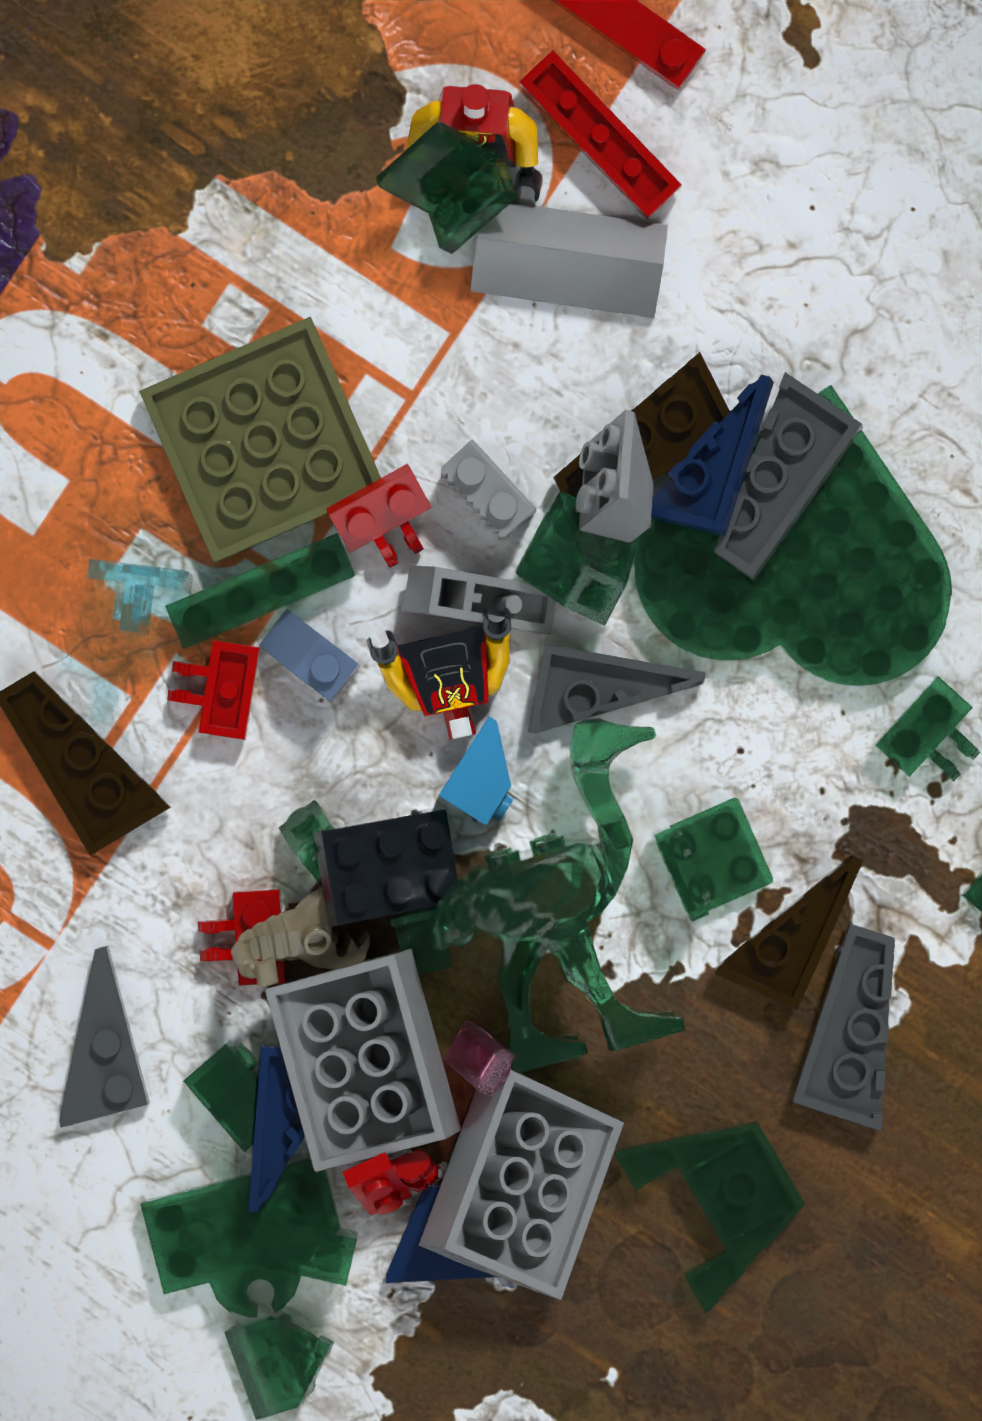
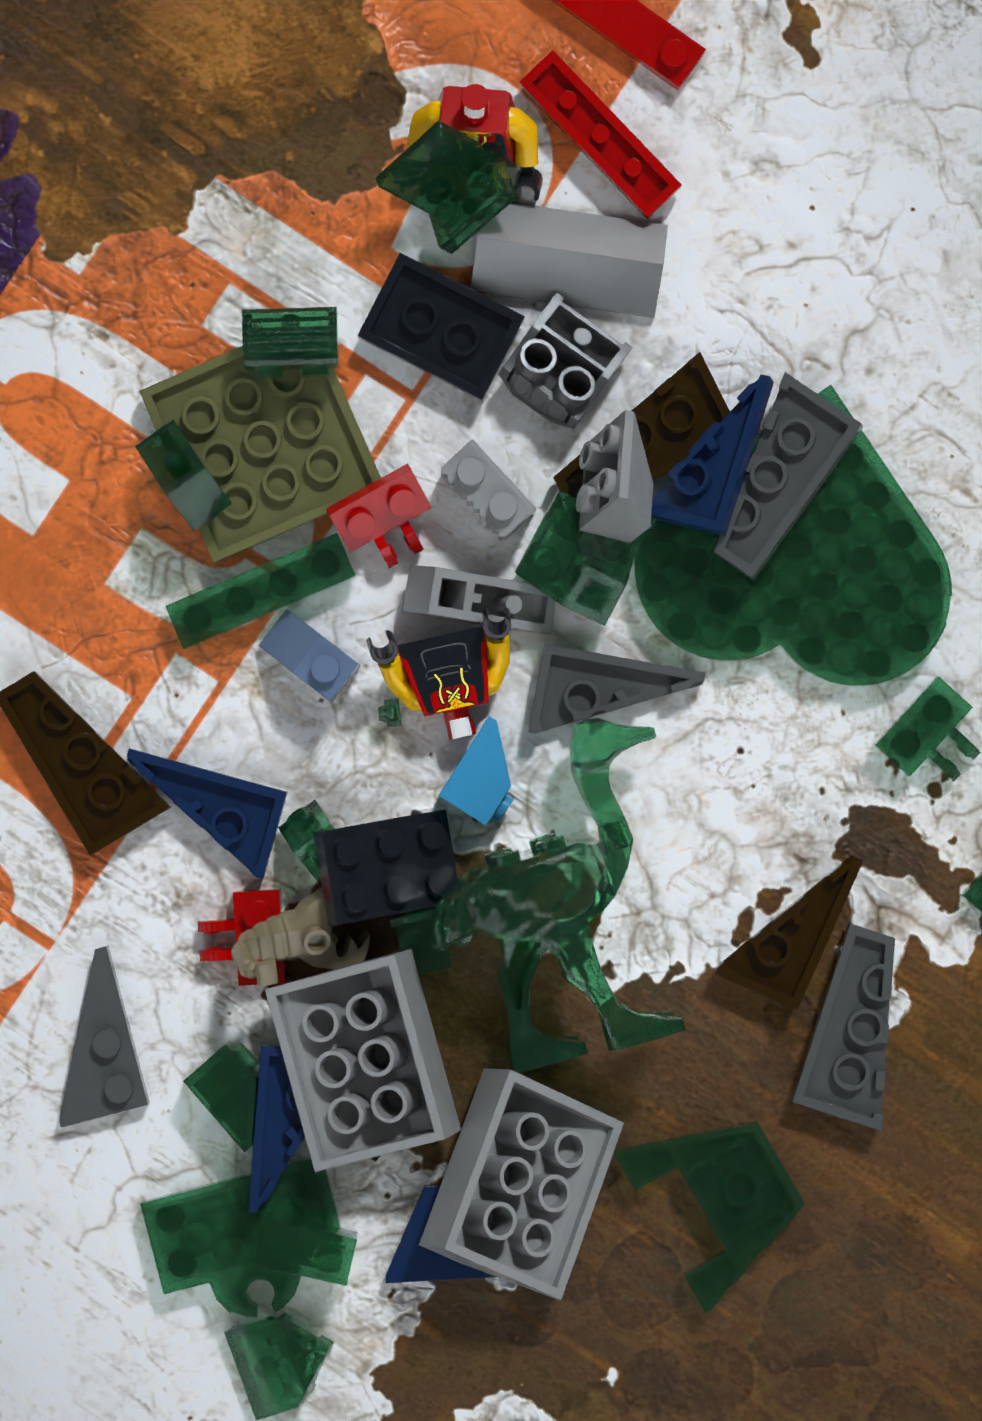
(135, 604): clear light blue bracket -> none
(183, 475): none -> clear green slope
(227, 689): red hinge -> none
(232, 810): none -> dark blue wing
(290, 340): none -> clear green brick
(385, 1183): red hinge -> none
(390, 713): none -> clear green piece
(441, 326): none -> black plate
(479, 1058): clear pink plate -> none
(562, 364): none -> dark grey slope
(712, 858): clear green bracket -> none

